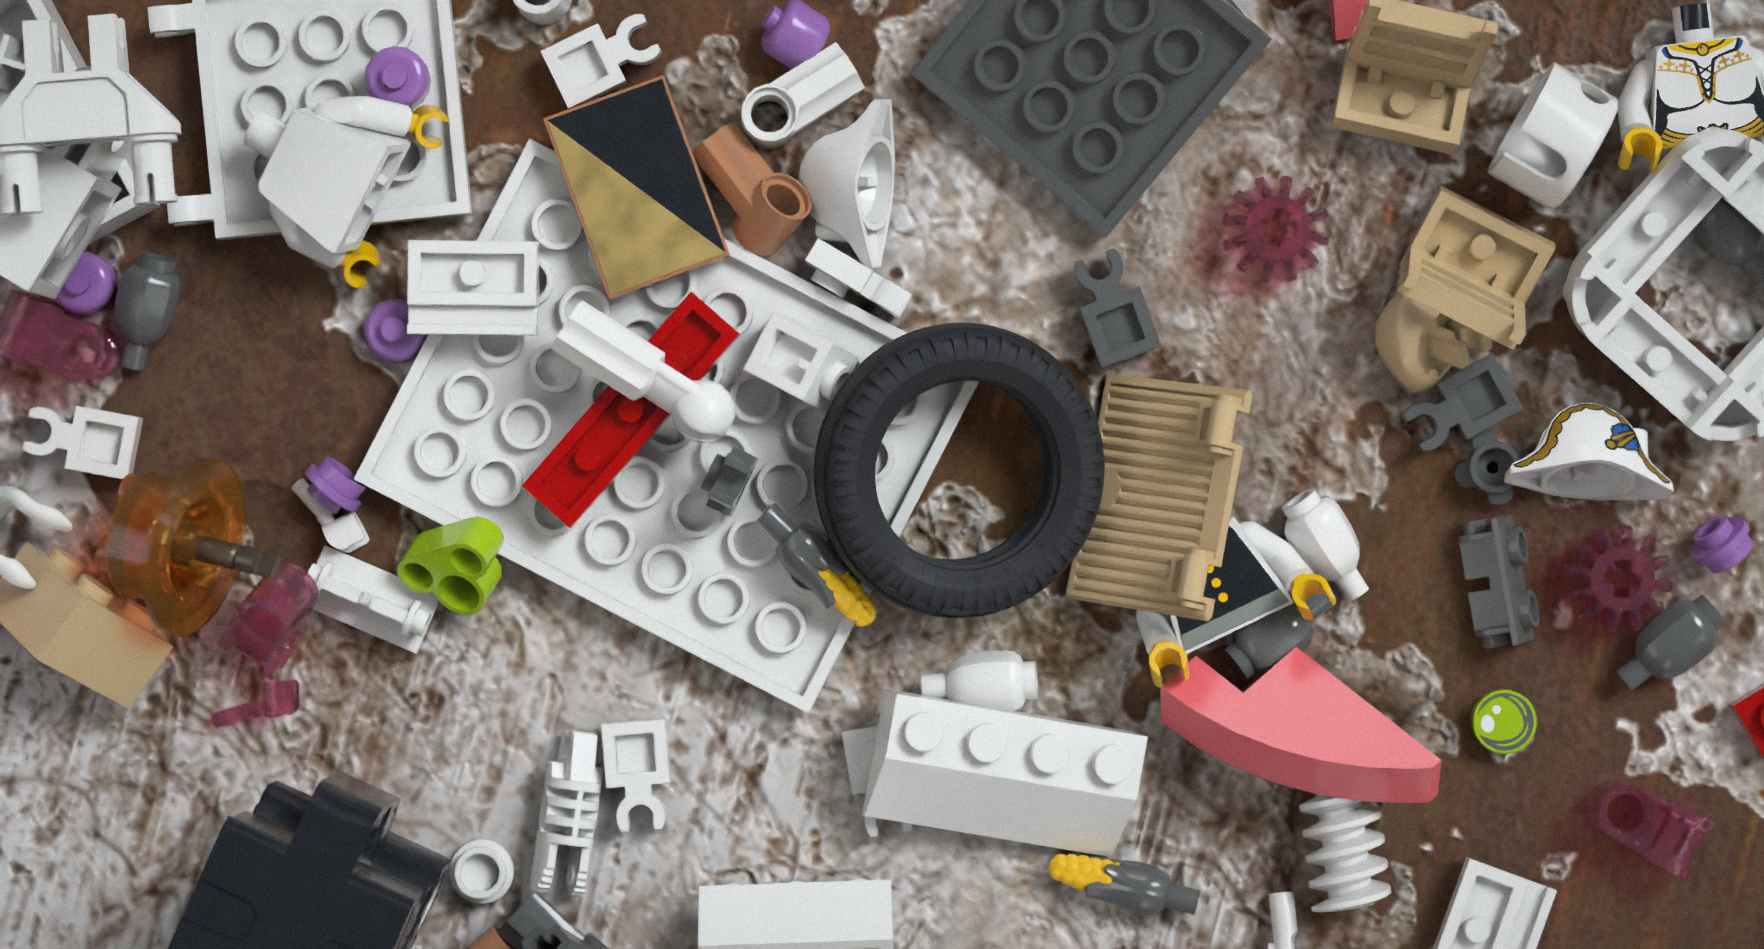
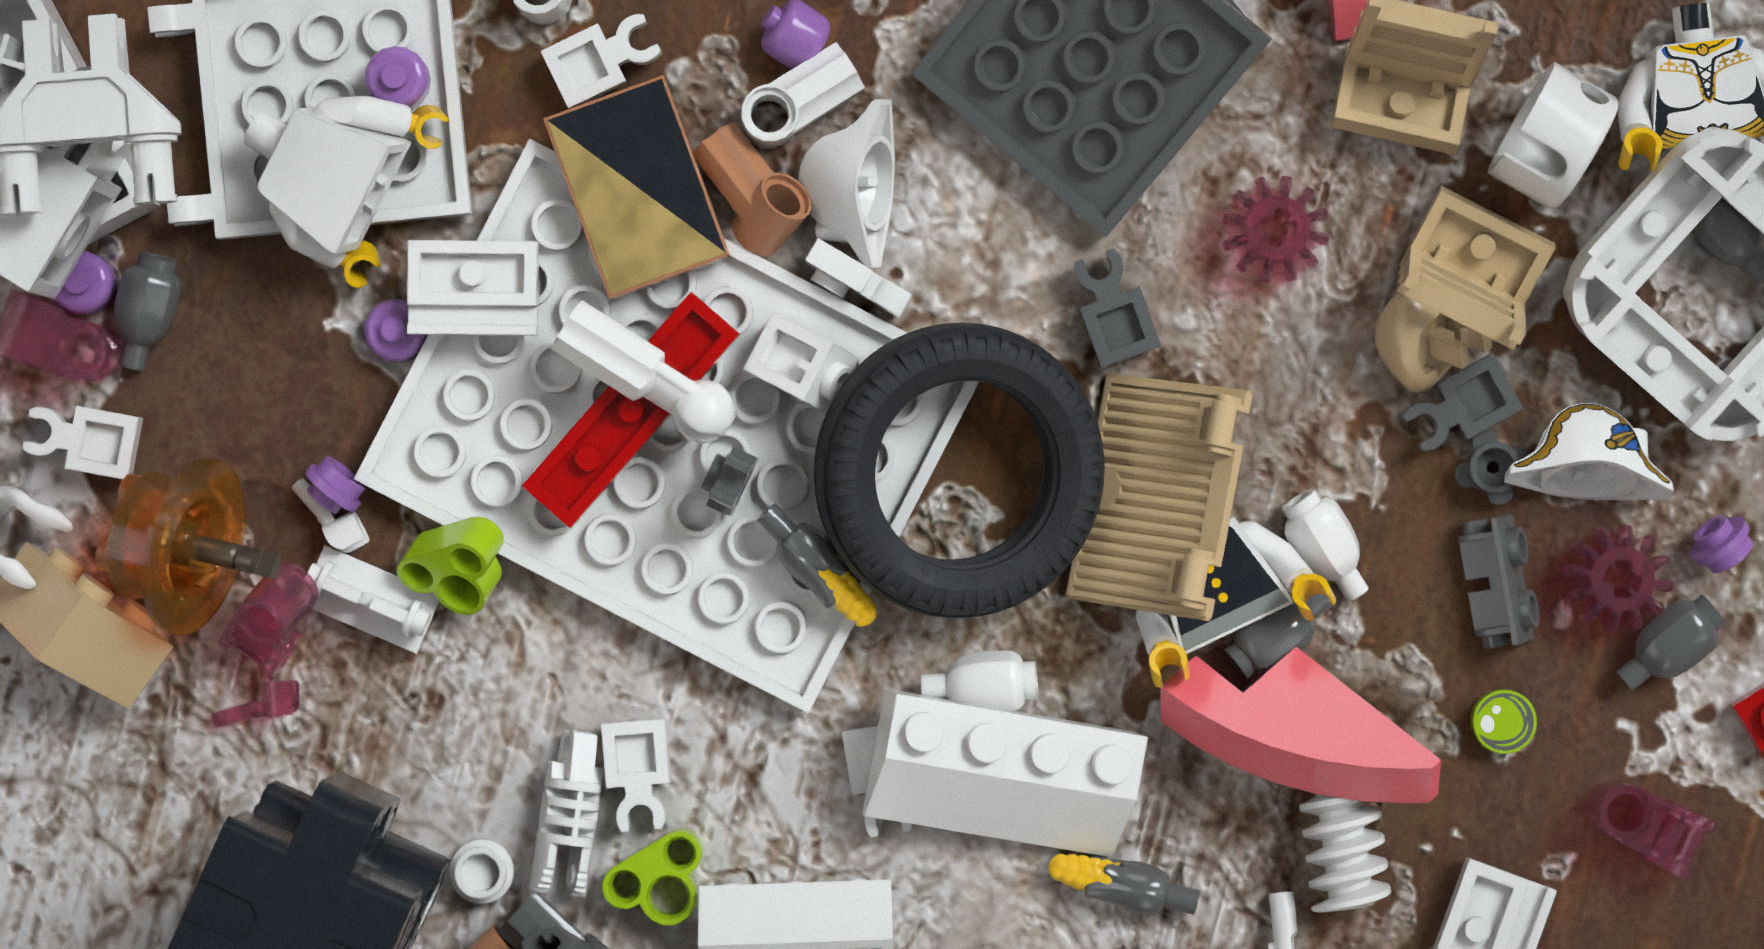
(650, 866): none -> lime piece

